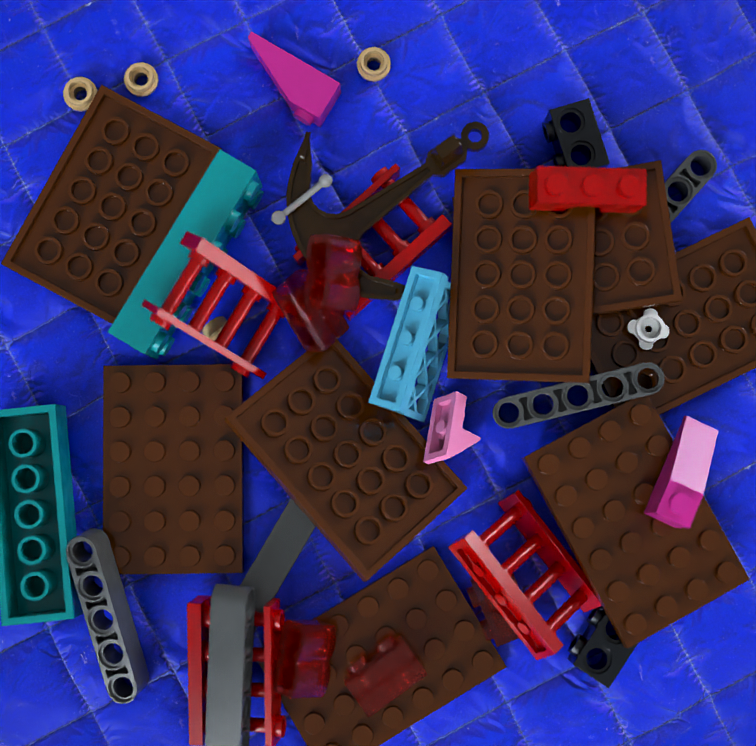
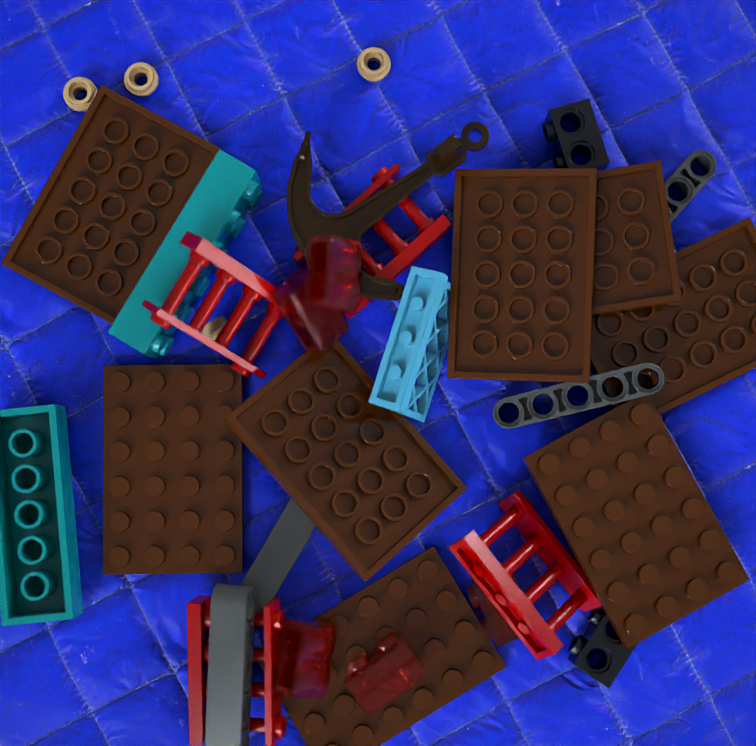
(103, 631): dark grey beam -> none
(279, 217): light grey hinge -> none
(301, 85): dark pink slope -> none
(445, 430): bright pink slope -> none
(569, 187): red arch -> none
(658, 328): white plate -> none
(683, 475): dark pink slope -> none

